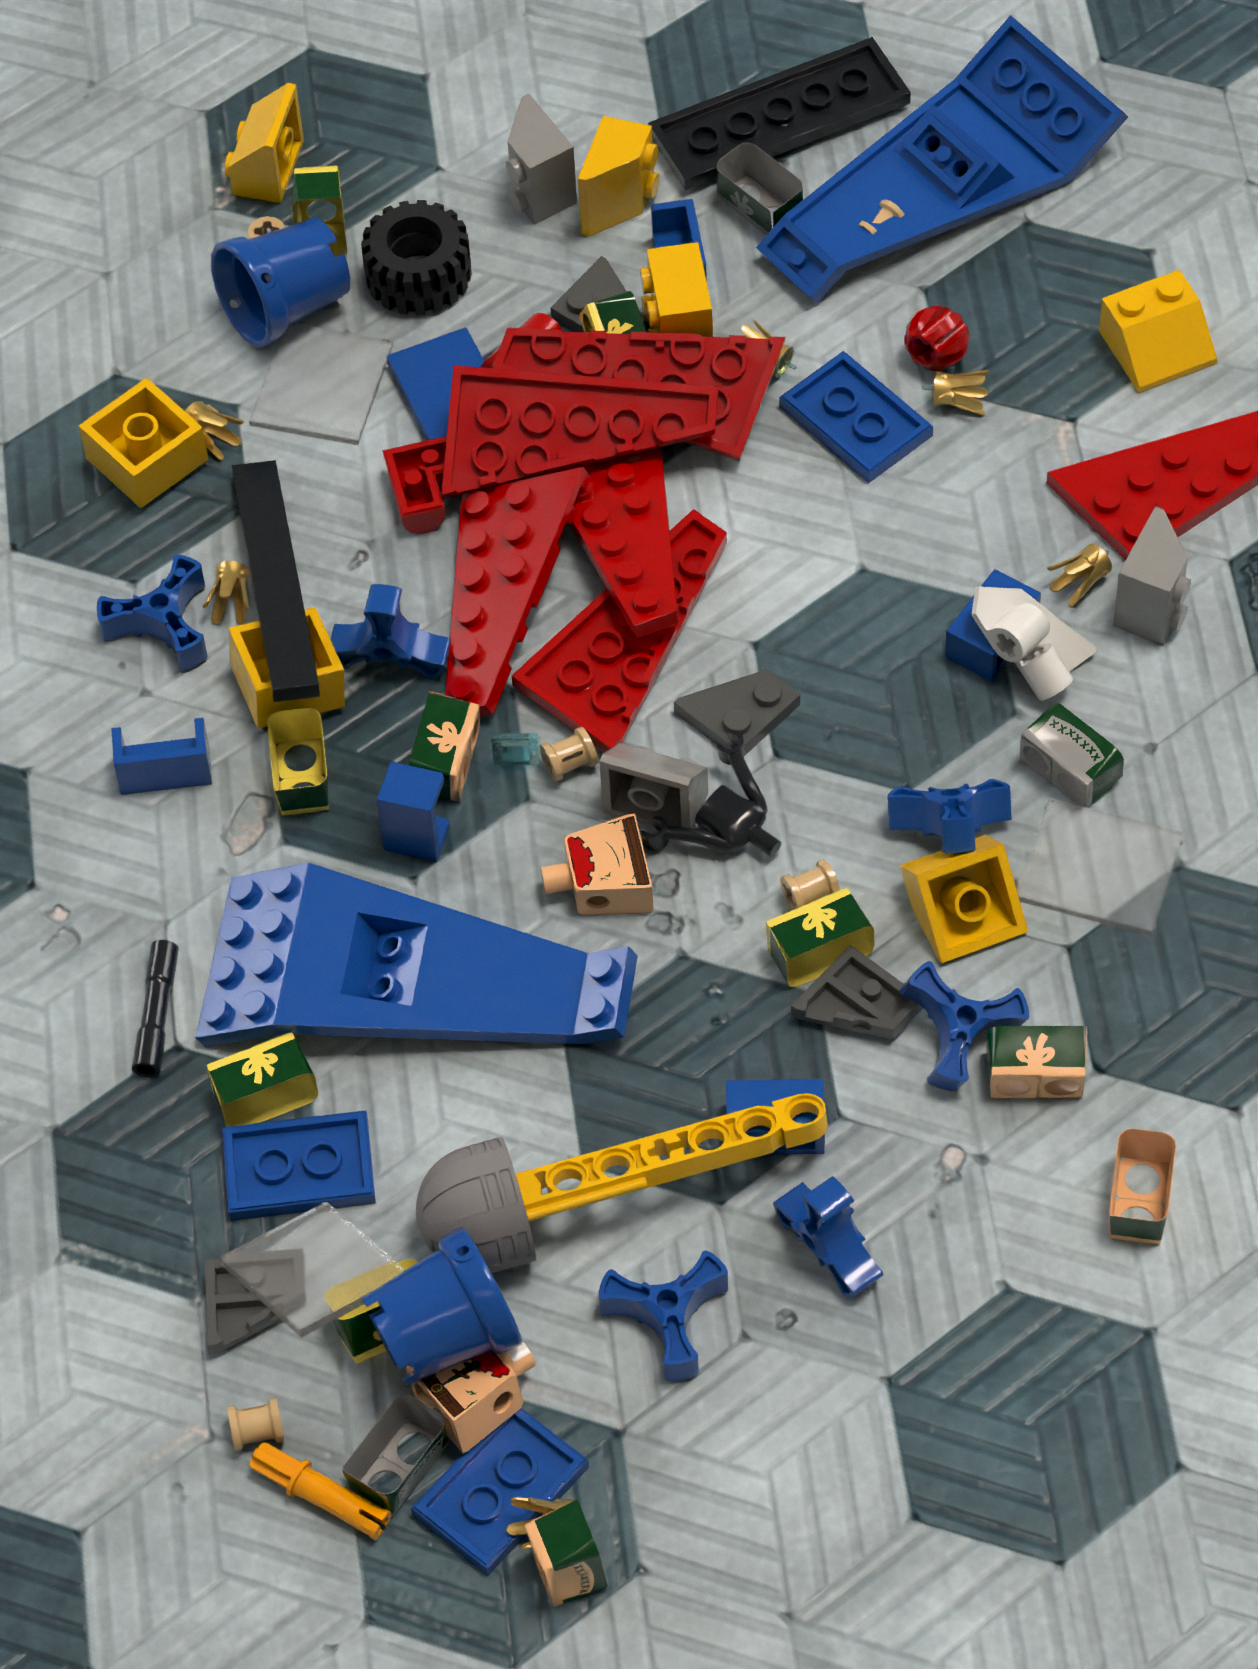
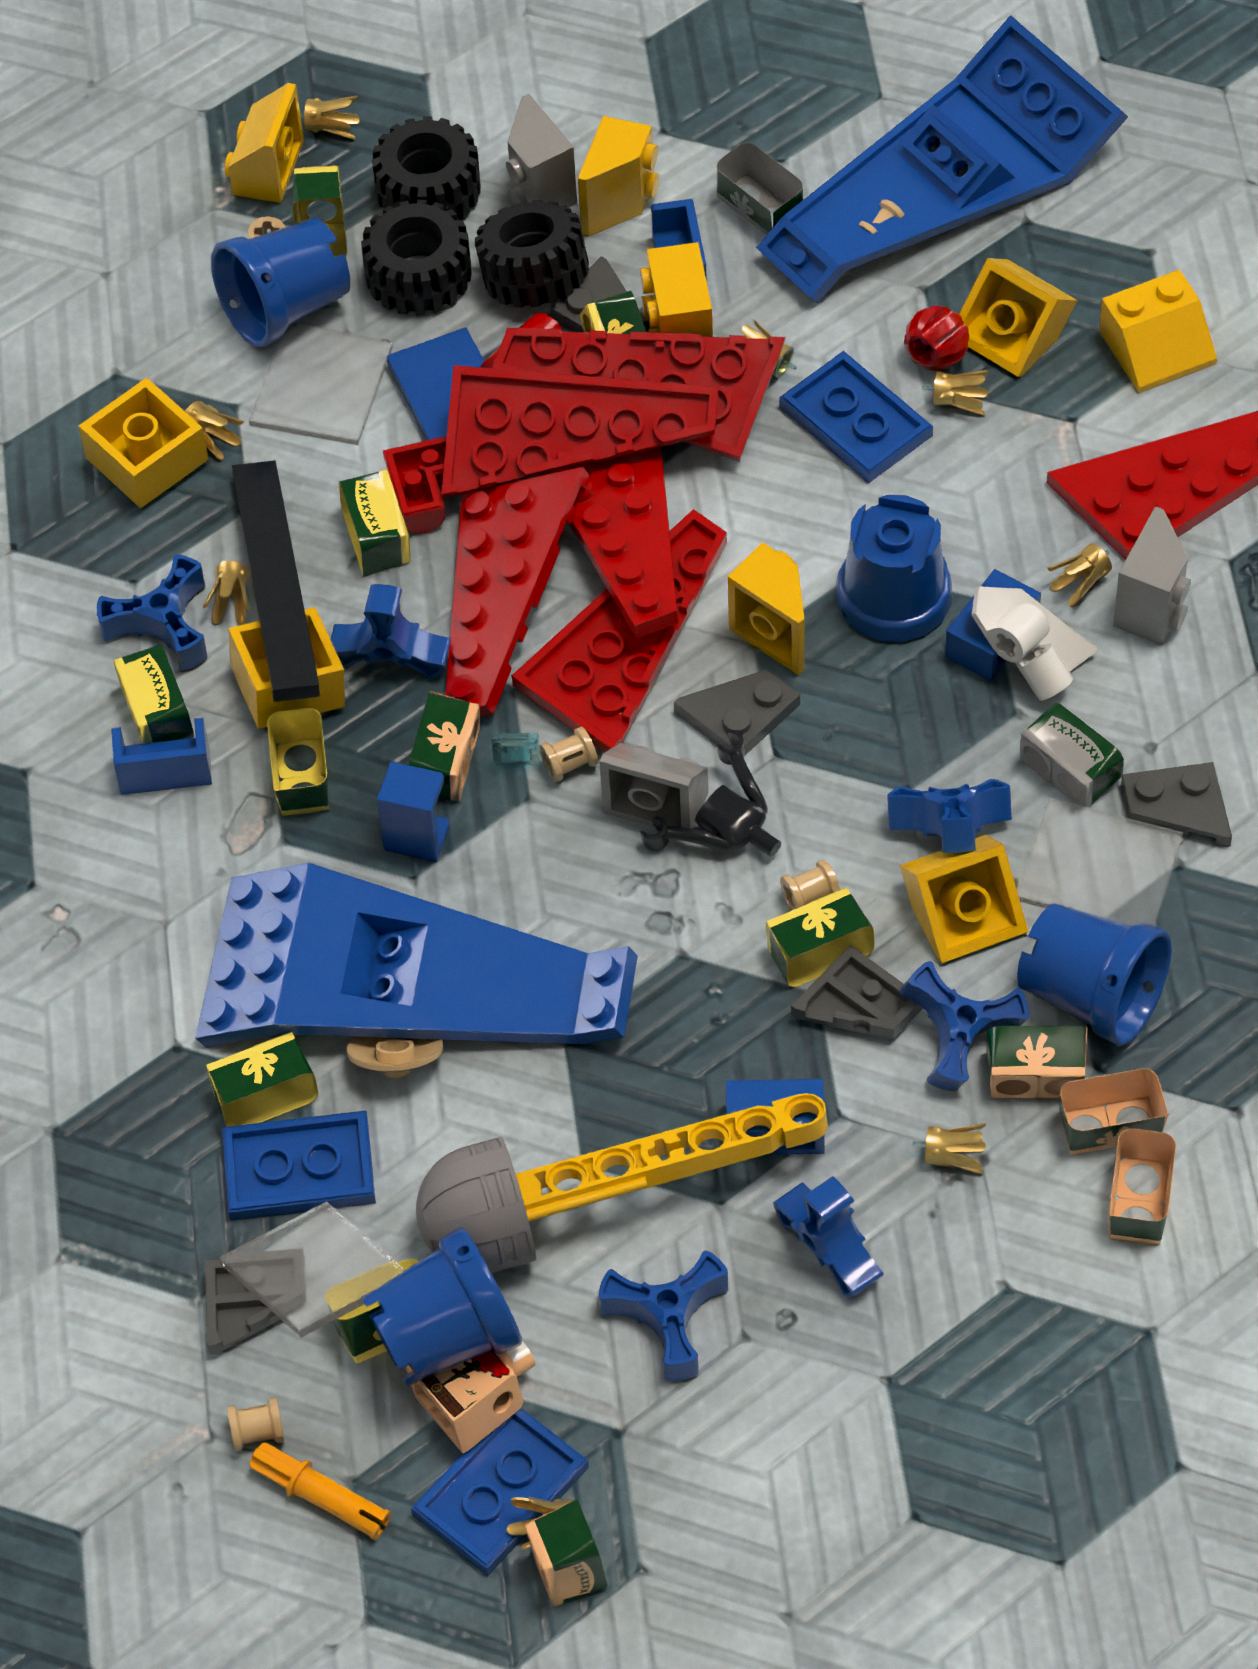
(151, 1034): black piece -> none
(153, 696): none -> piece
(321, 116): none -> pearl gold piece
(365, 1461): light grey piece -> none
(374, 522): none -> piece
(393, 1055): none -> tan dish
(427, 148): none -> black tyre
(532, 253): none -> black tyre
(604, 869): light nougat torso -> none
(768, 606): none -> yellow slope
(781, 110): black plate -> none
(894, 571): none -> blue piece
(945, 1143): none -> pearl gold piece
(1014, 315): none -> yellow slope
(1097, 969): none -> blue piece
(1118, 1090): none -> light nougat piece
(1179, 800): none -> dark grey wing

